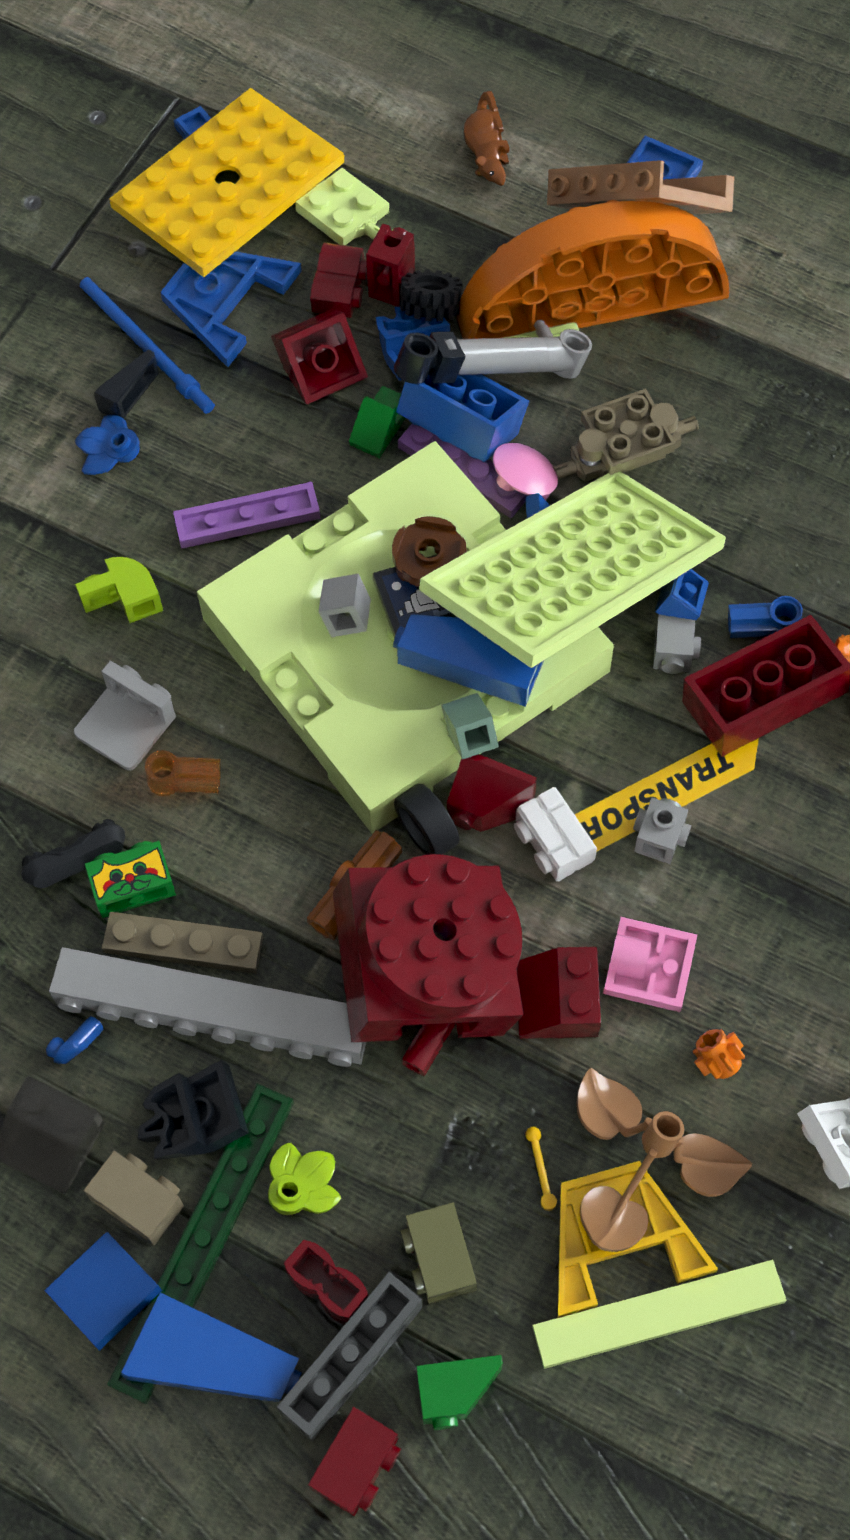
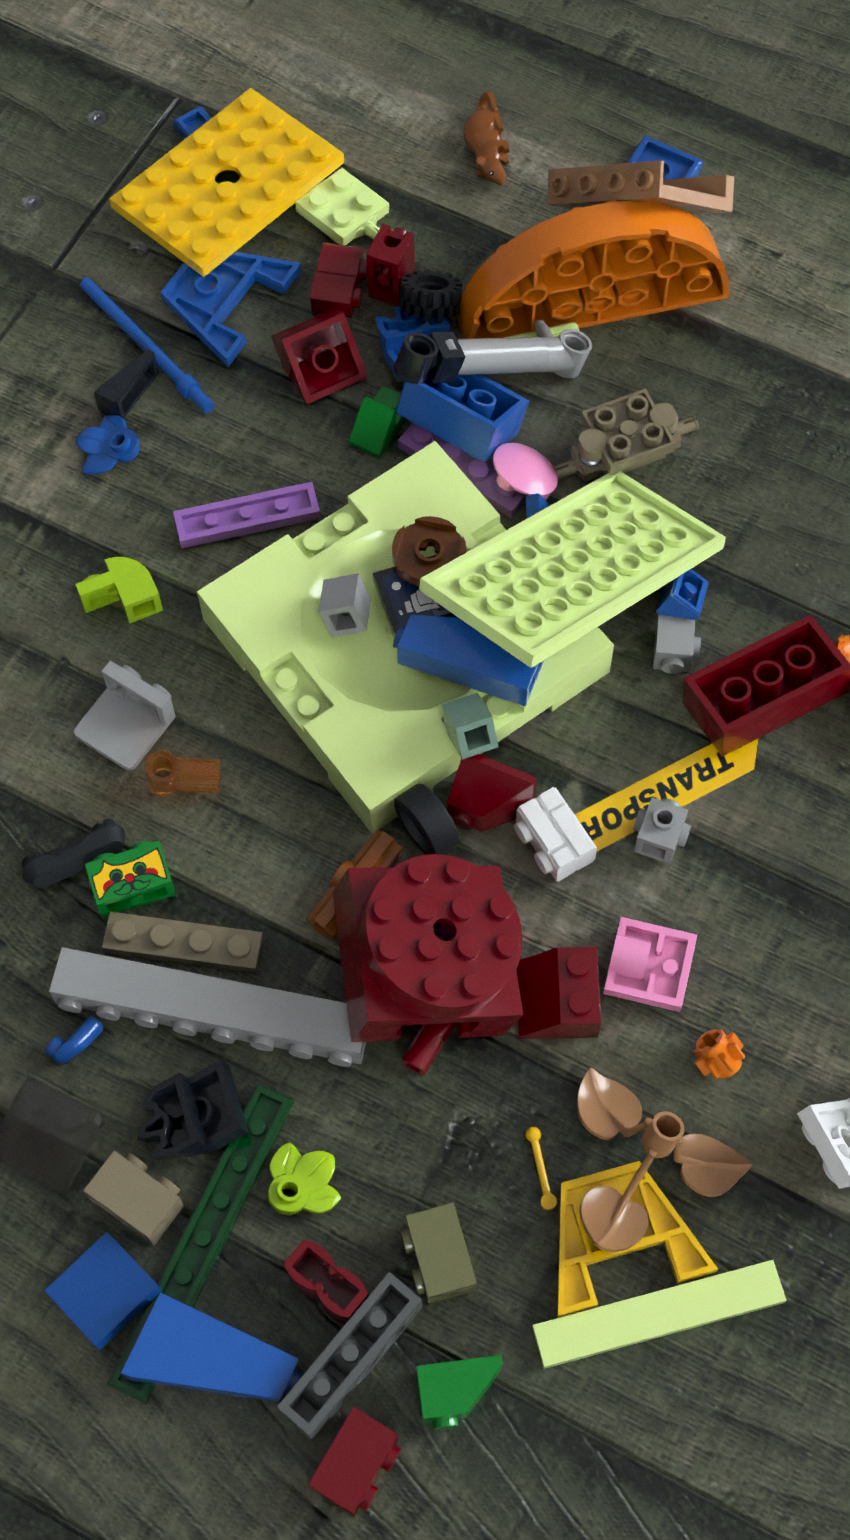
(761, 618): blue piece -> none

